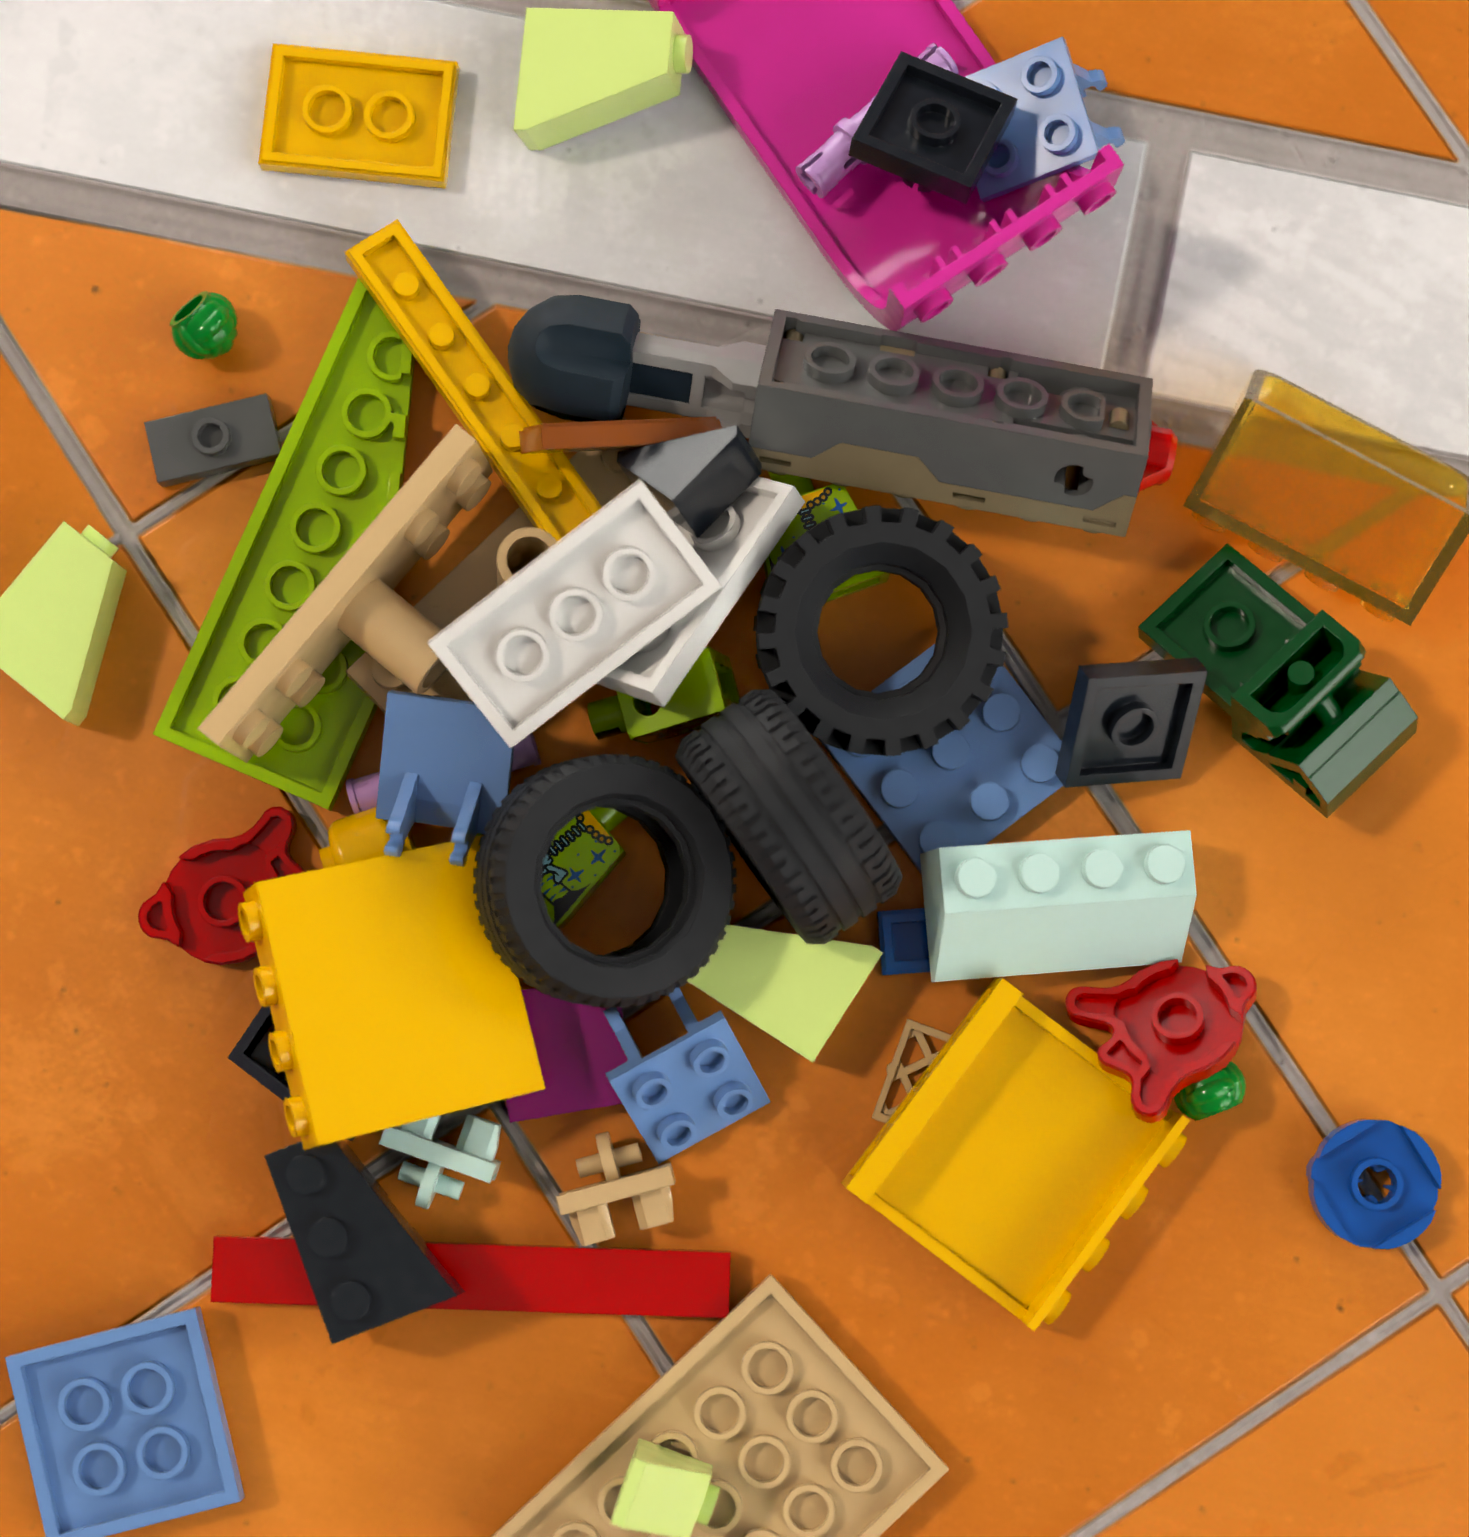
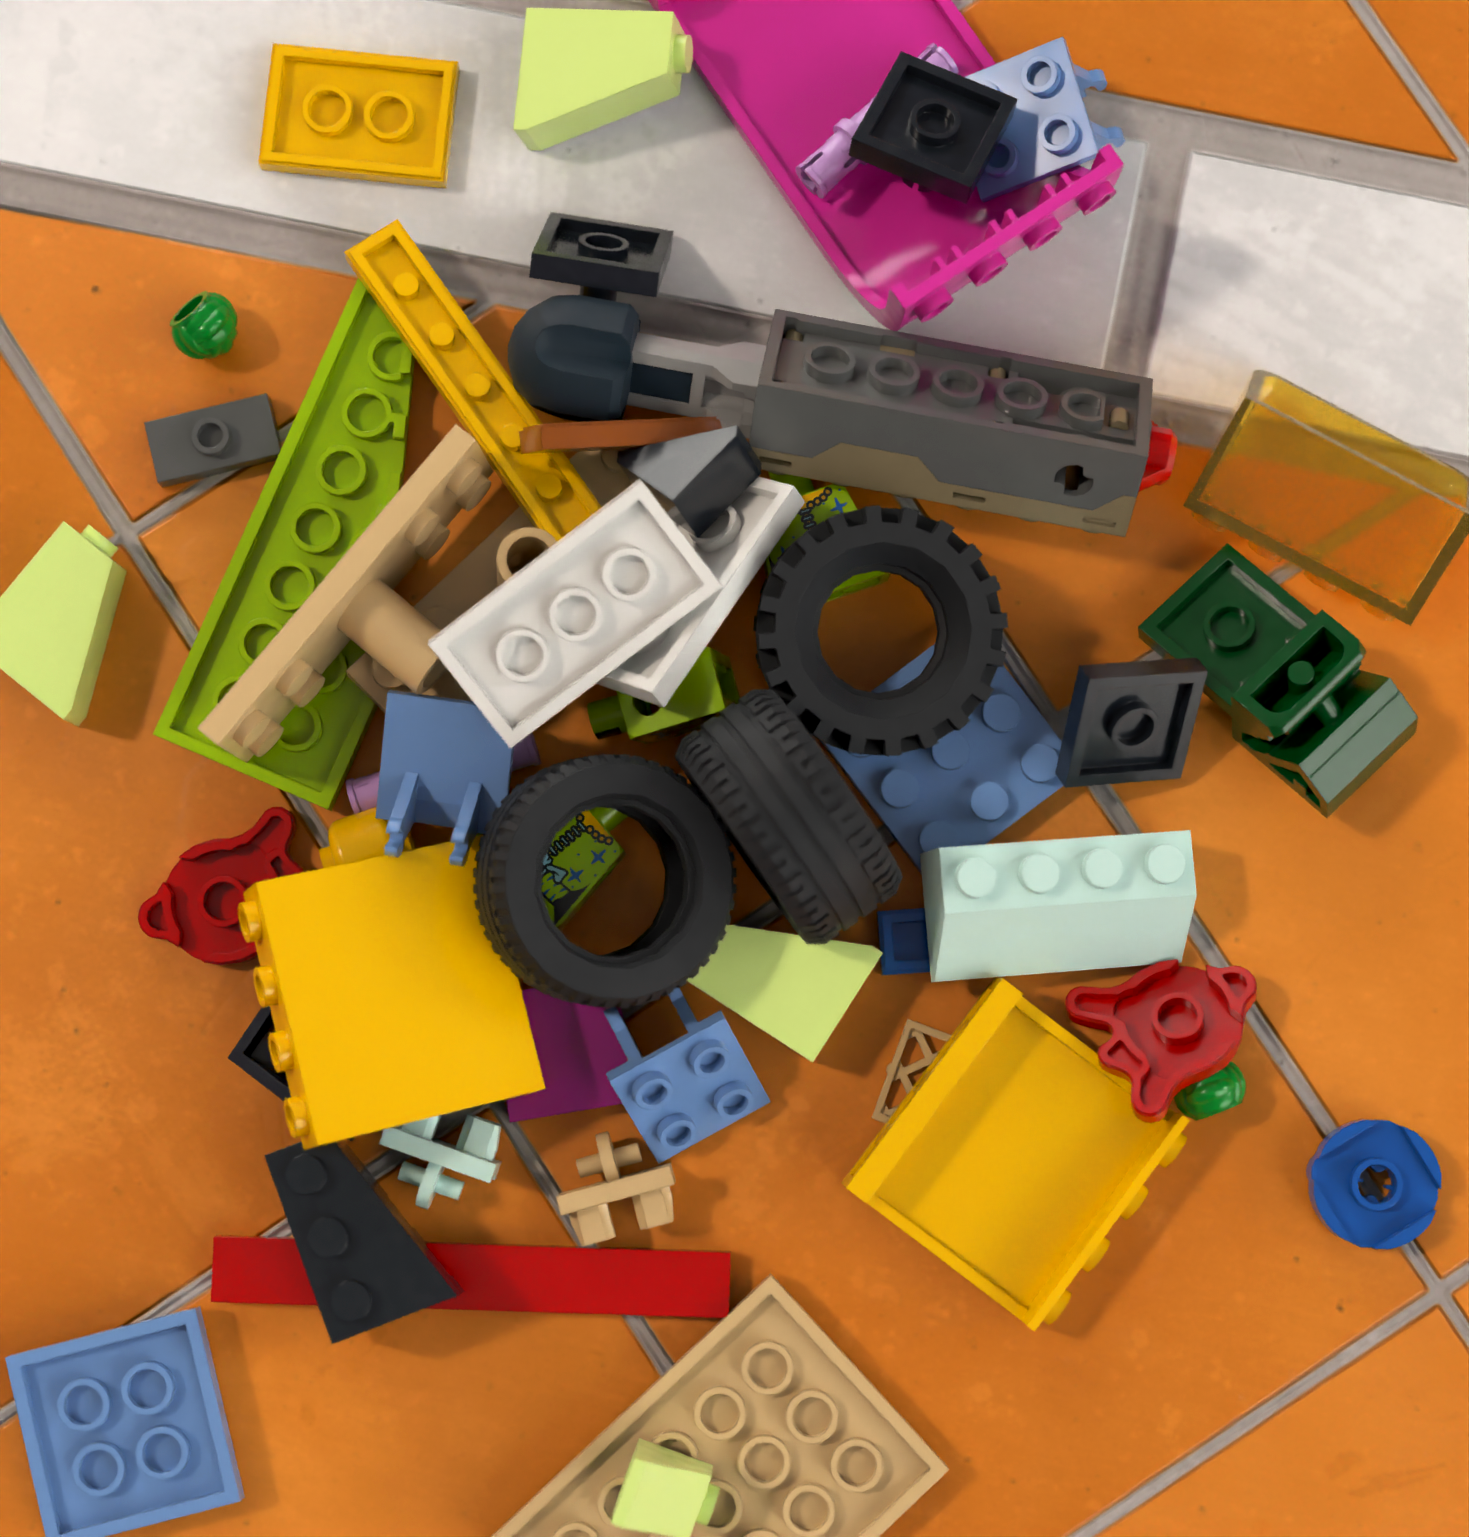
(601, 256): none -> black tile

